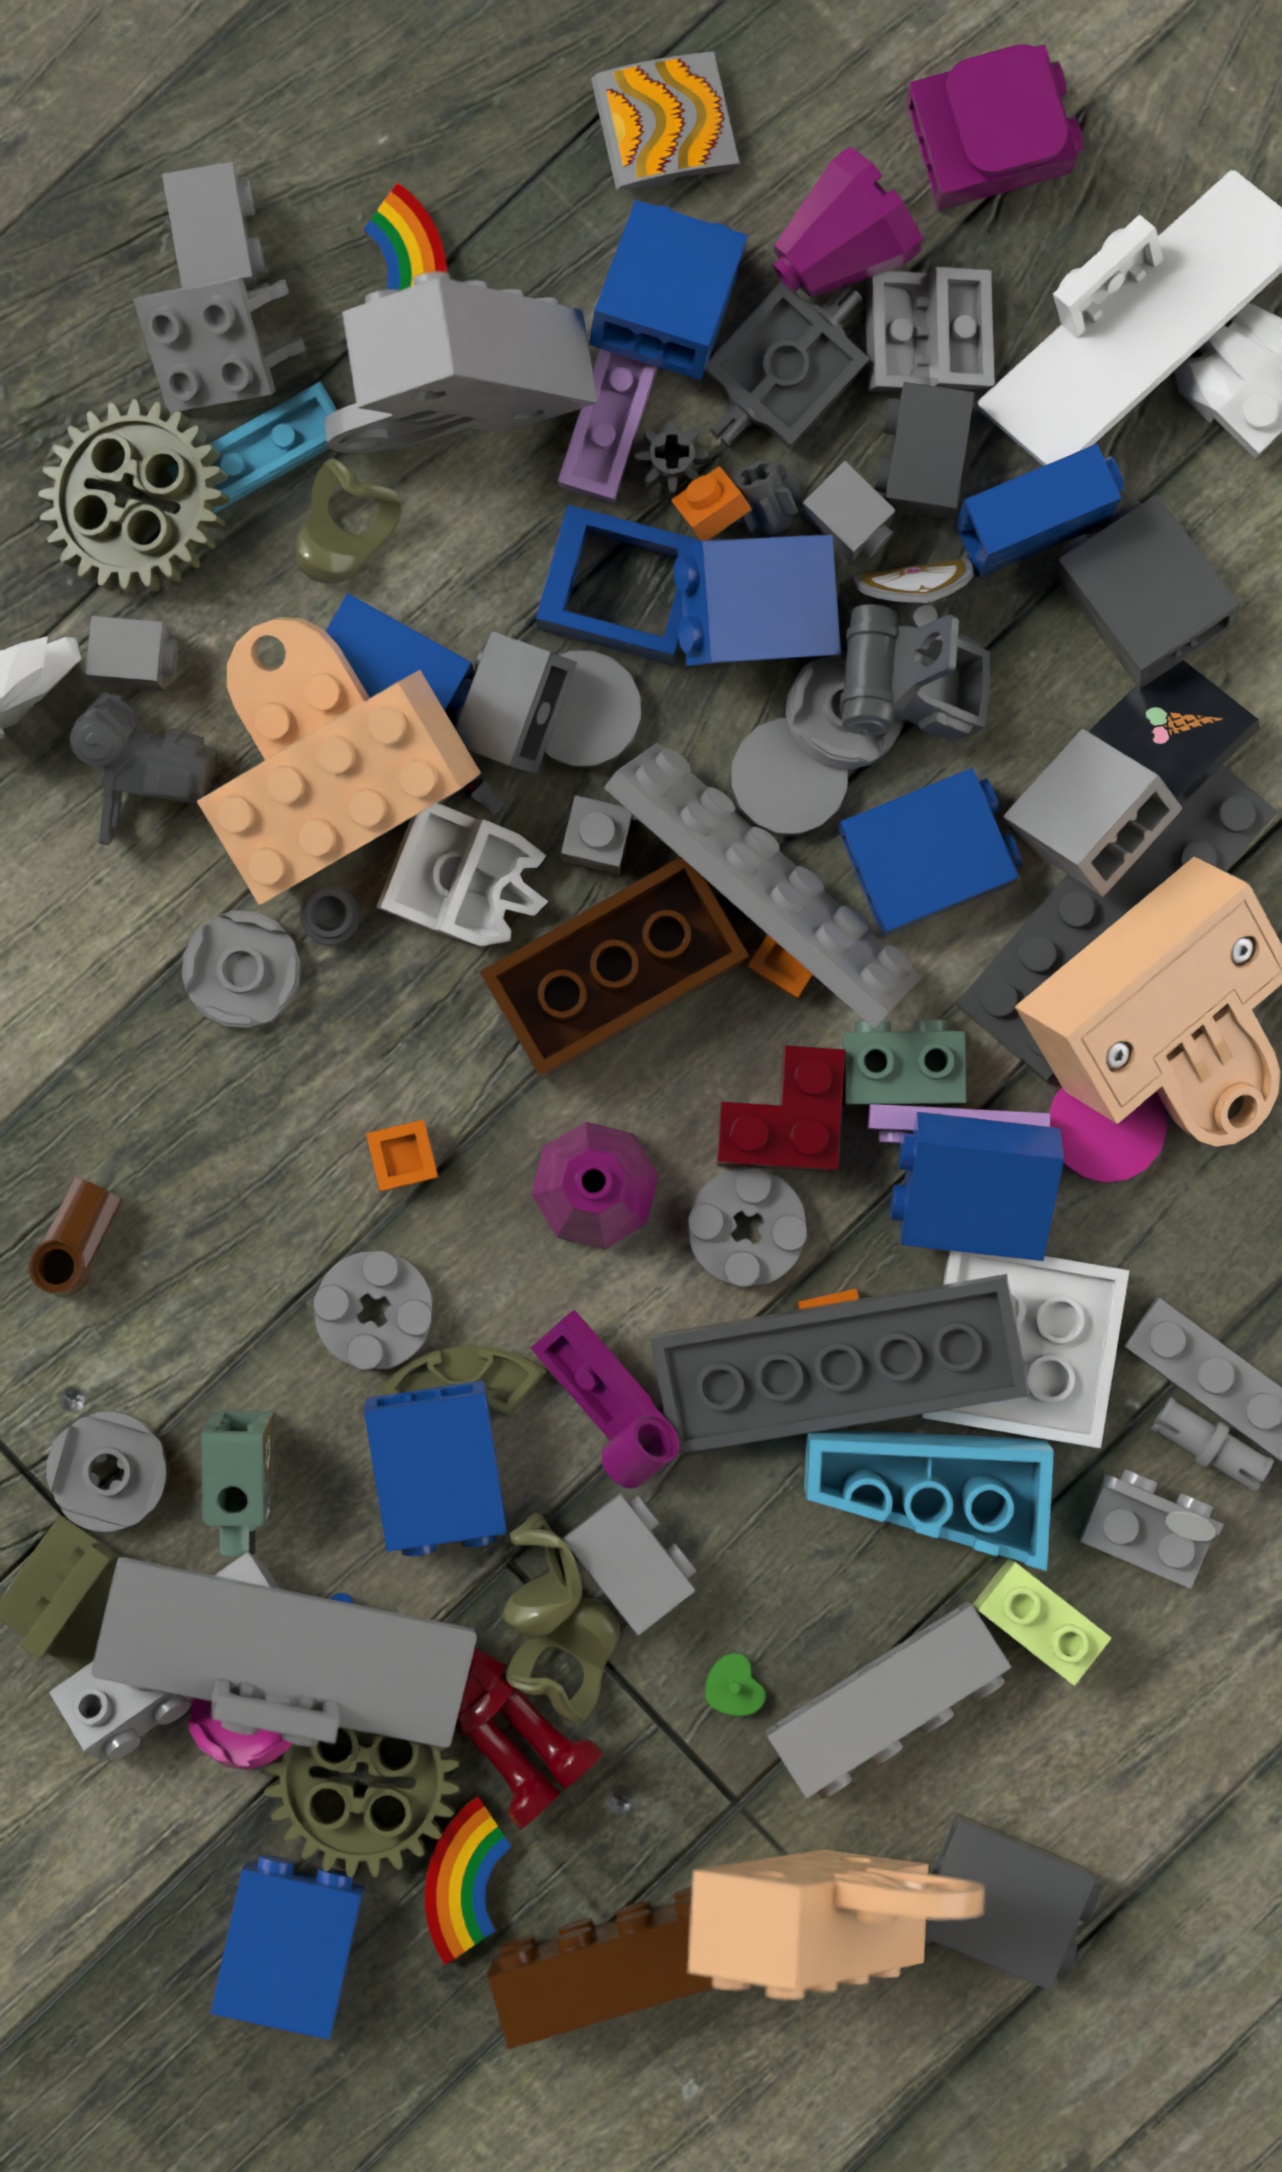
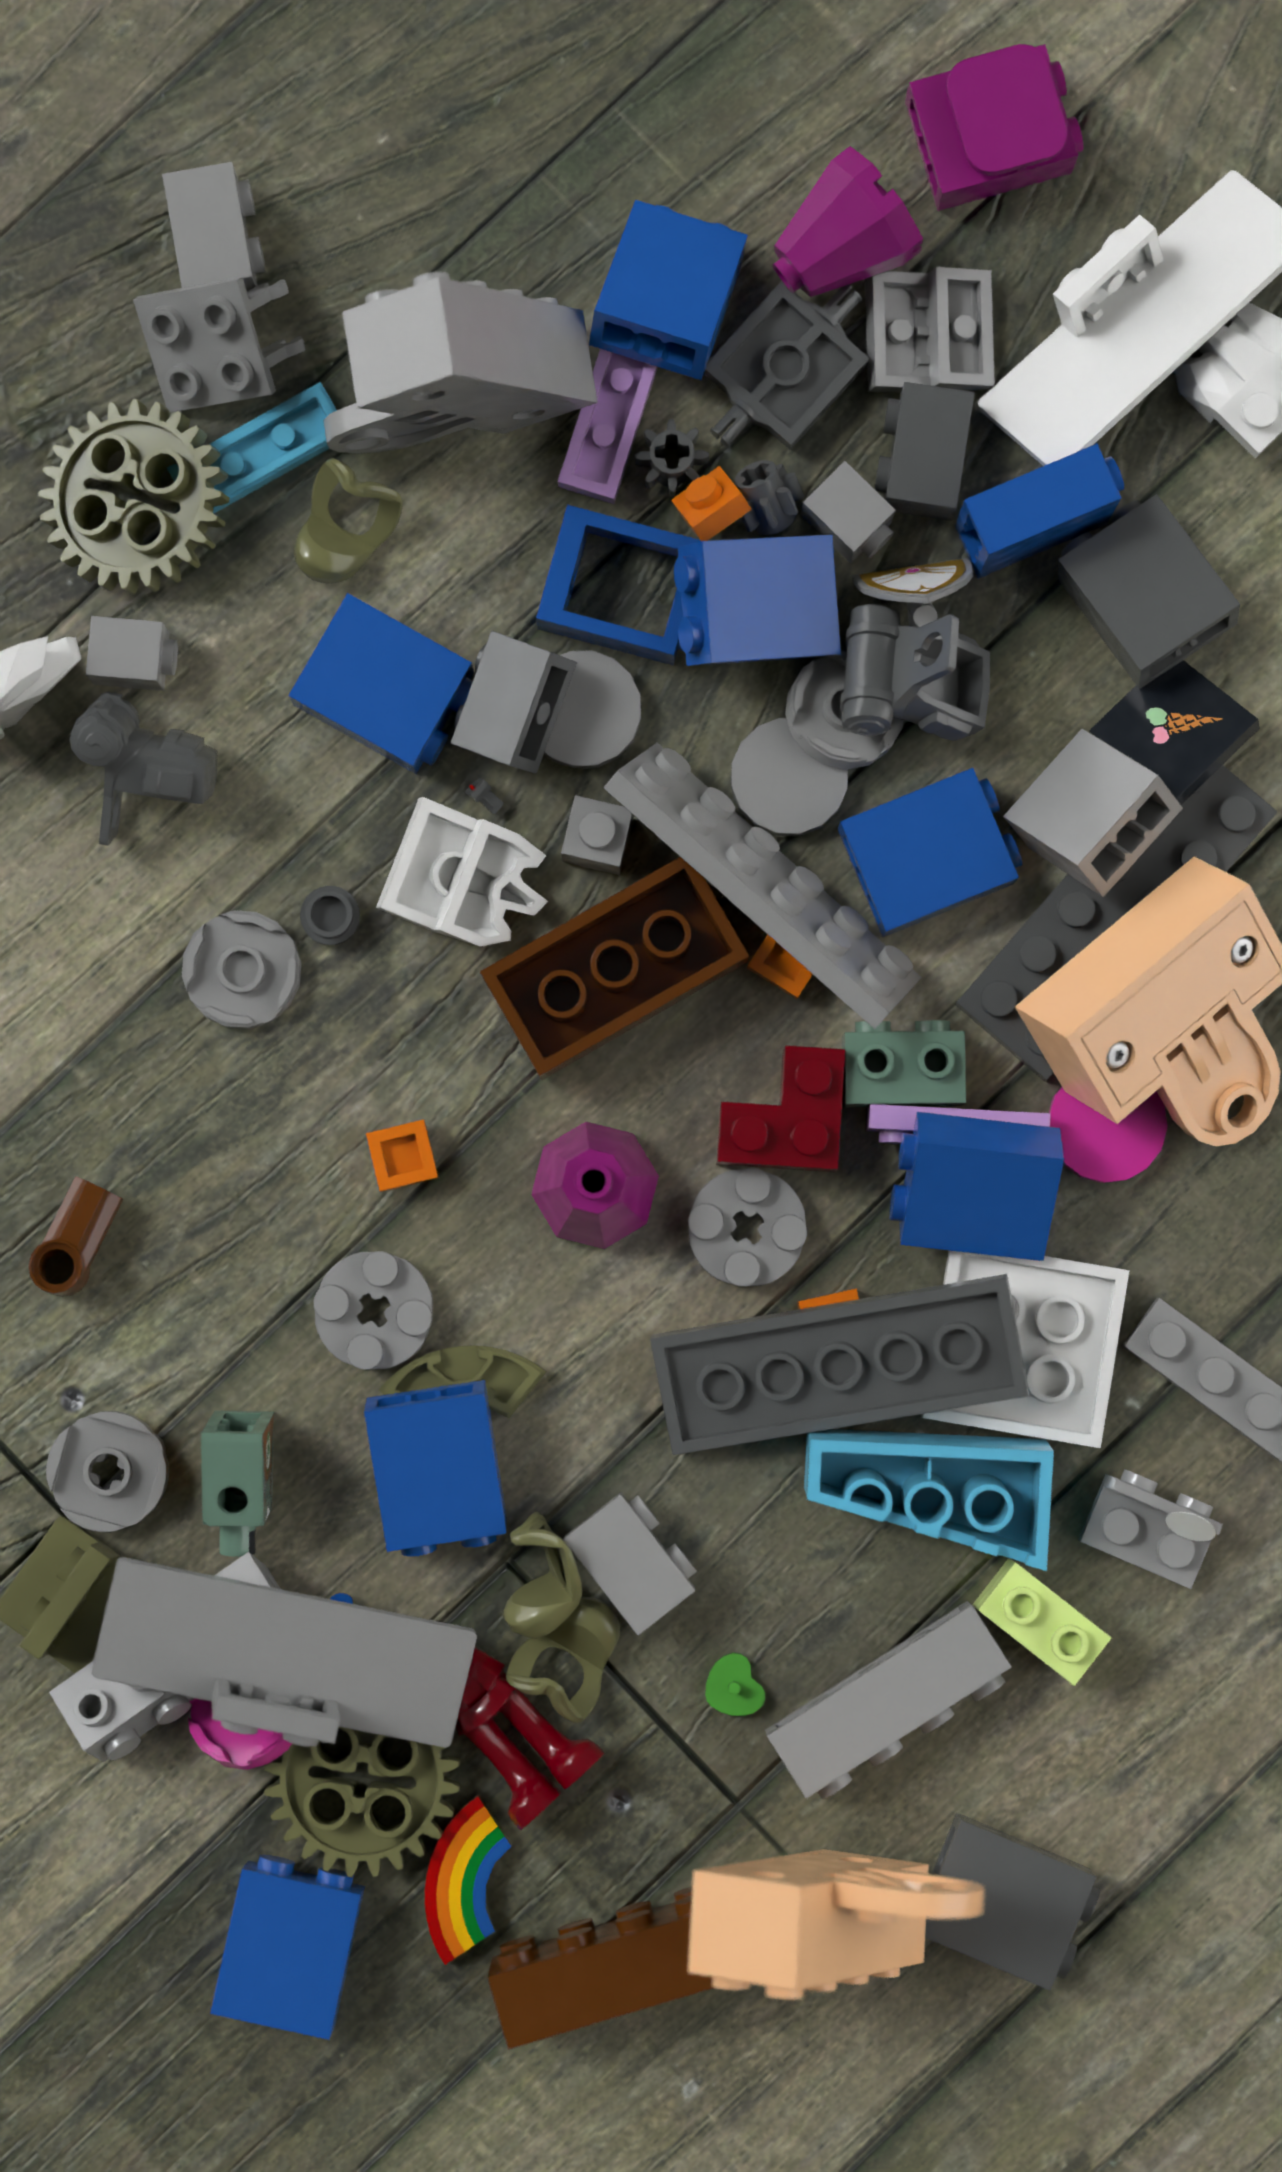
(333, 758): light nougat brick -> none
(405, 239): tile -> none
(637, 1431): magenta plate -> none
(665, 120): slope -> none
(1212, 1444): light grey pin -> none

